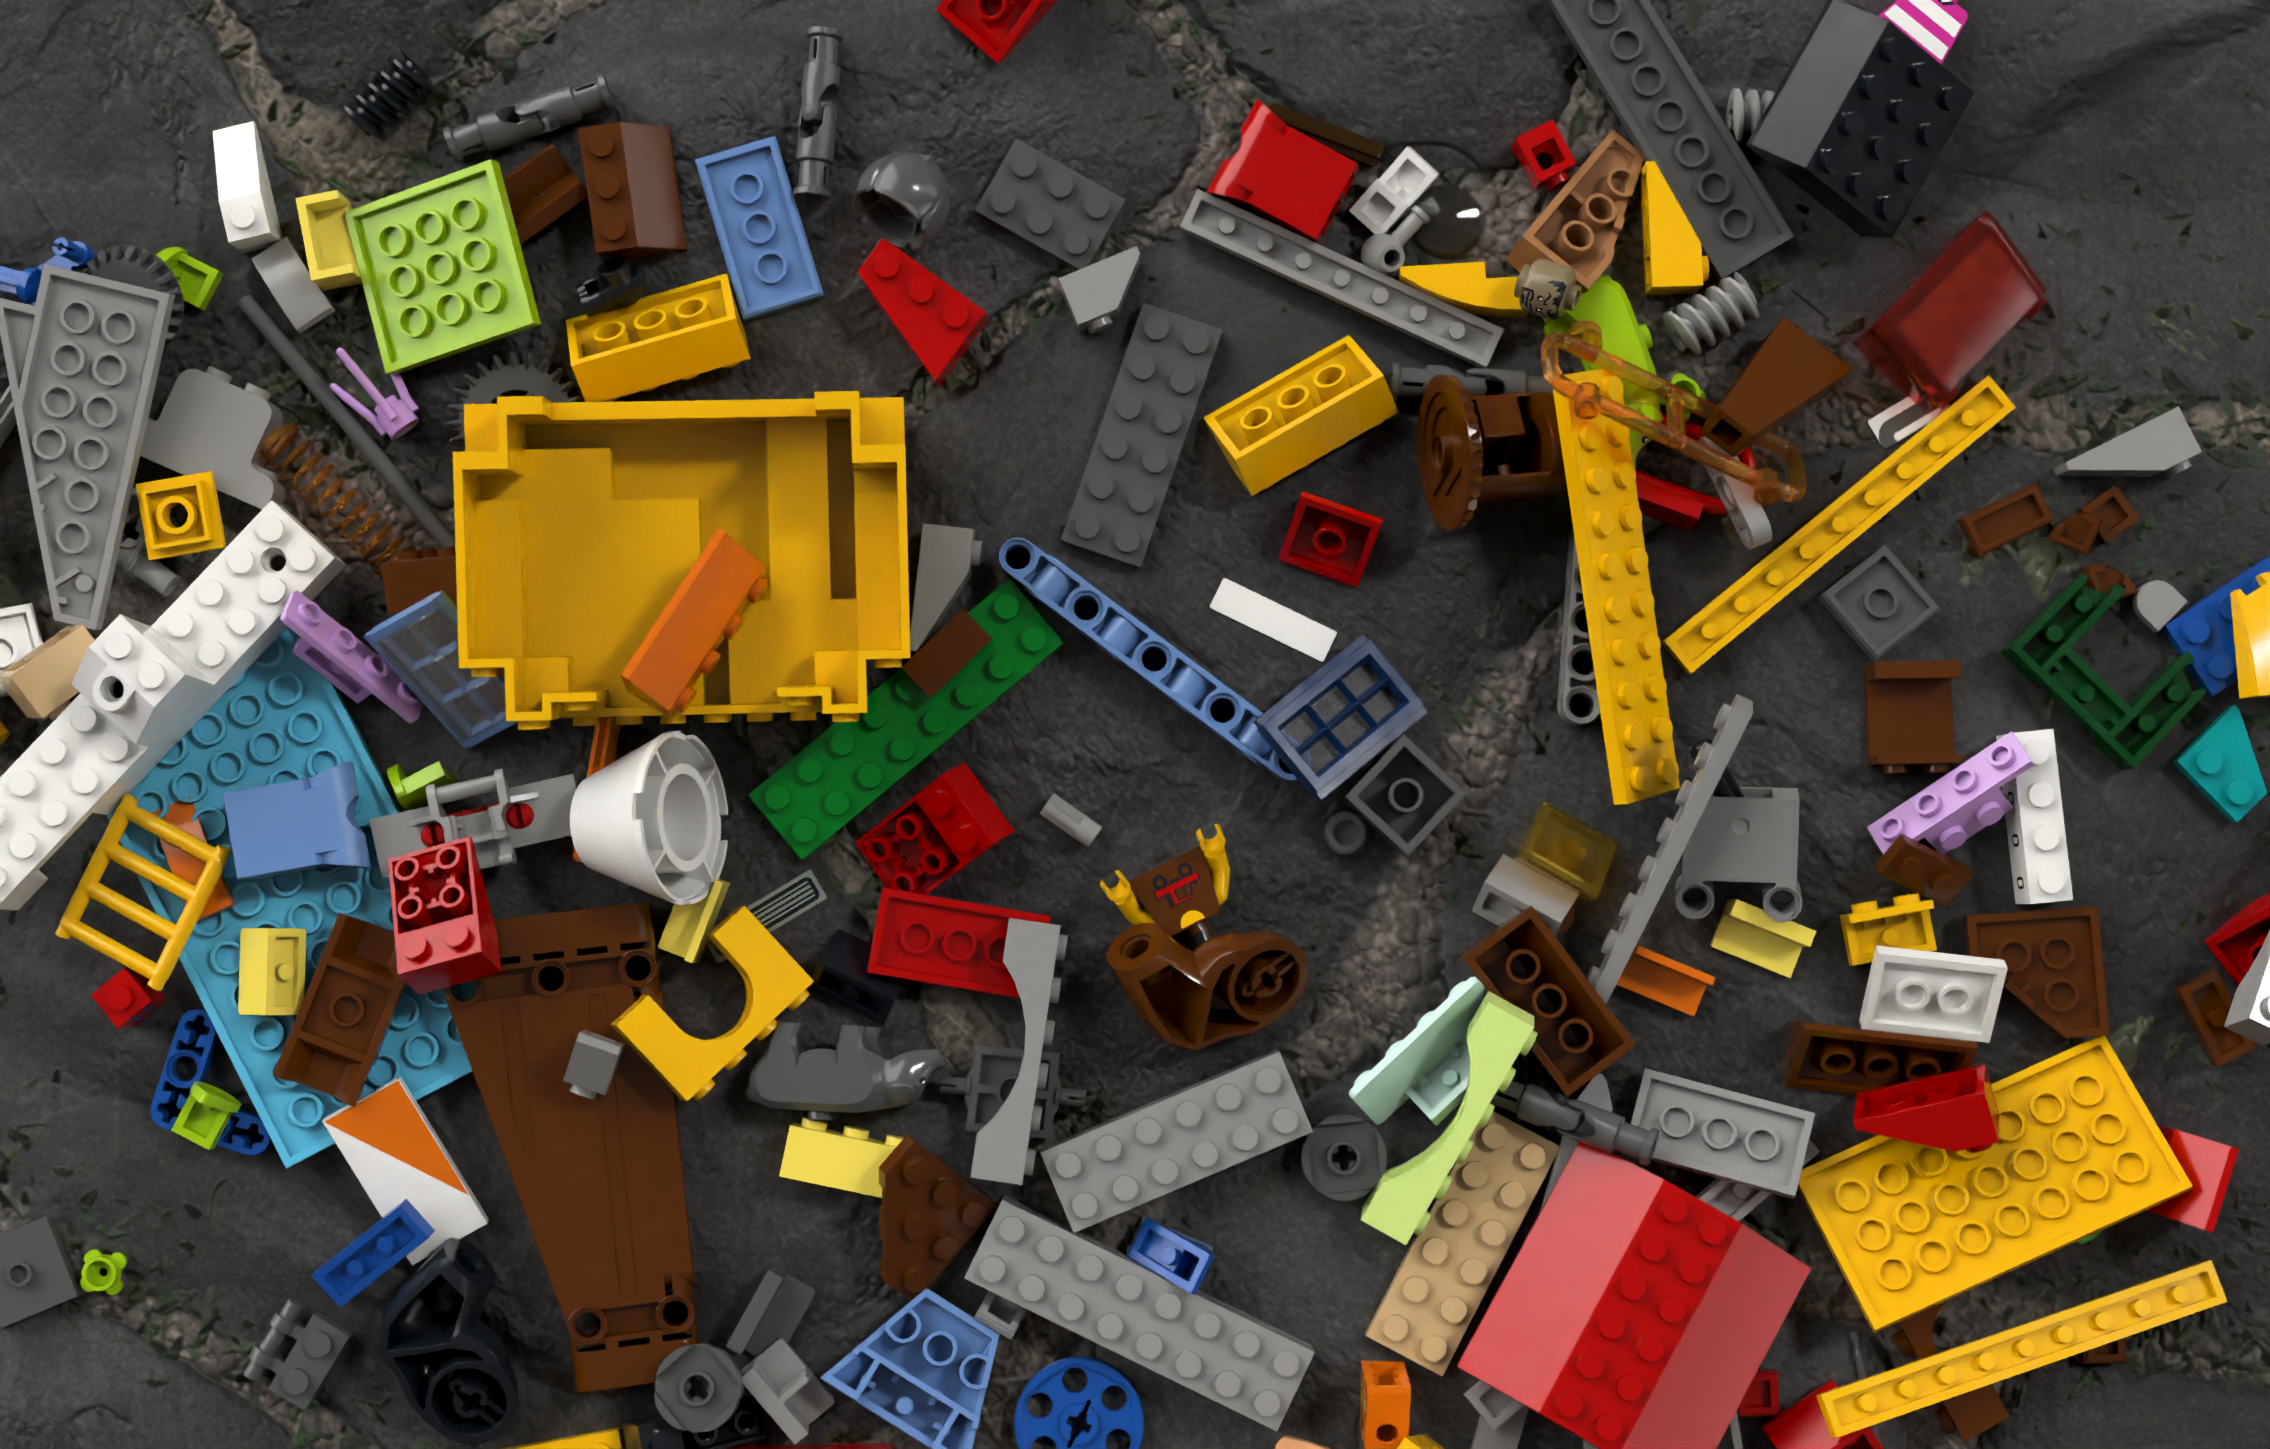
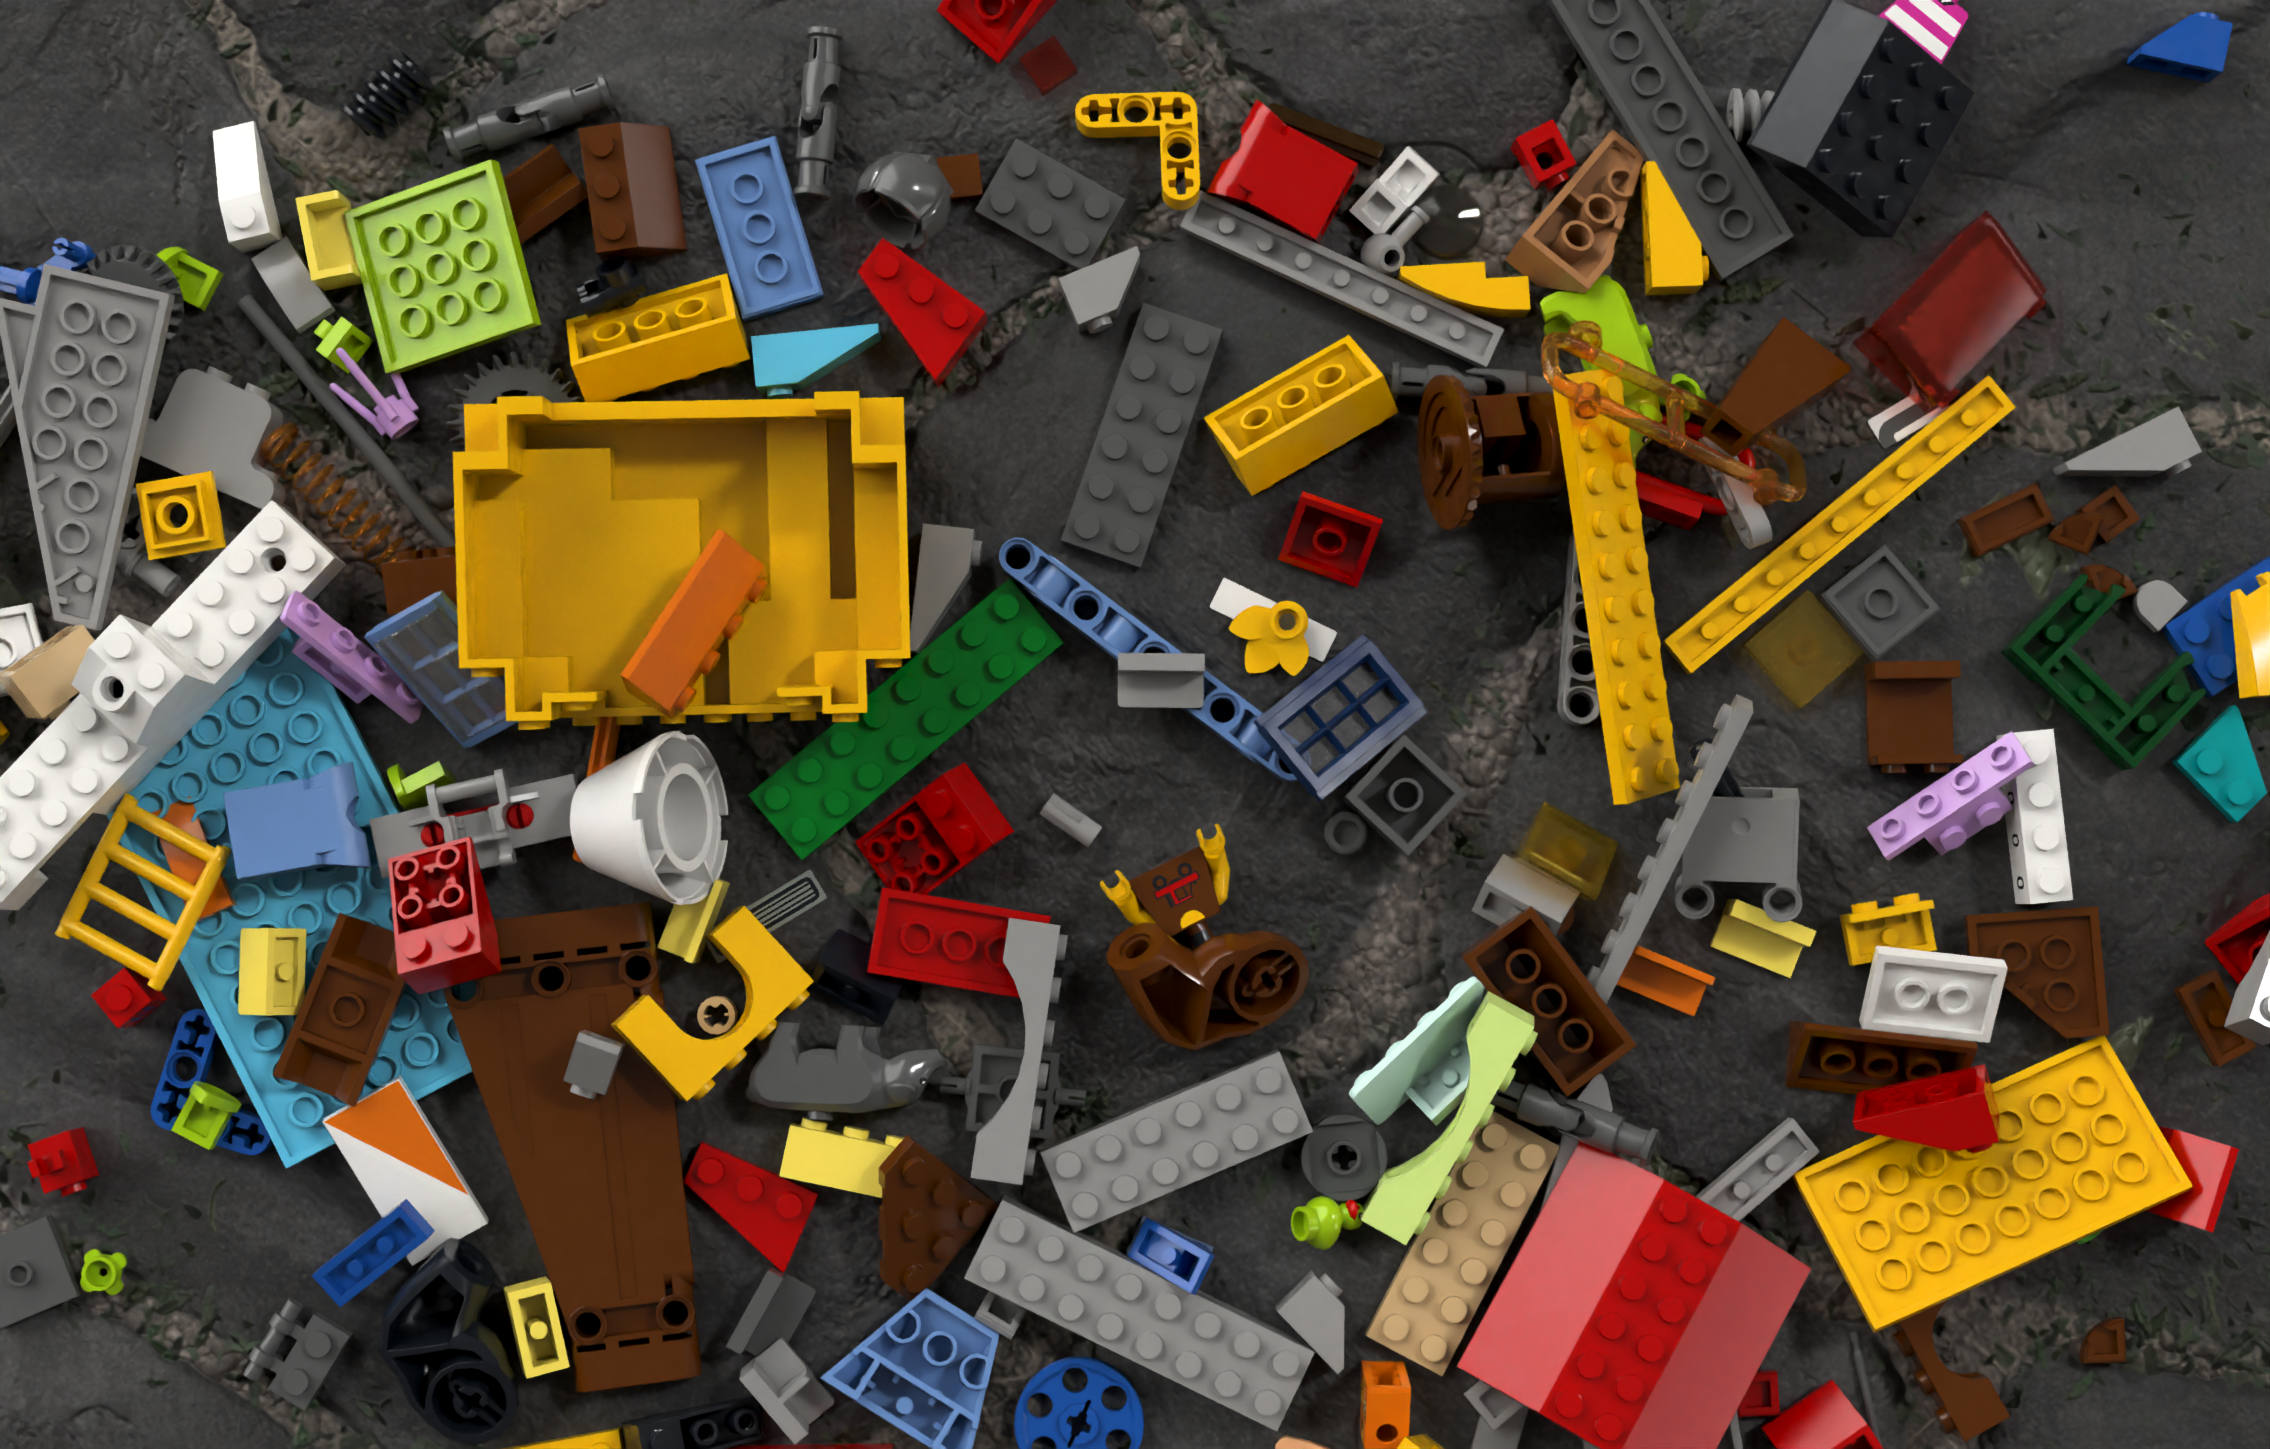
(63, 1162): none -> red brick
(343, 336): none -> lime tile
(536, 1327): none -> light yellow brick
(673, 1384): dark grey plate -> none
(715, 1002): none -> tan bush
(753, 1200): none -> red wing
(800, 358): none -> medium azure slope
(947, 653): reddish brown tile -> none
(963, 176): none -> reddish brown tile
(1048, 65): none -> clear red tile
(1161, 680): none -> light grey panel
(1169, 129): none -> yellow beam
(1268, 641): none -> yellow plate
(1317, 1316): none -> light grey slope
(1322, 1220): none -> lime animal
(1547, 289): dark tan head -> none
(1711, 314): light grey piece -> none
(1724, 1132): light grey plate -> none
(1803, 649): none -> clear yellow plate
(1923, 870): reddish brown plate -> none
(2020, 1349): yellow plate -> none
(2188, 49): none -> blue slope

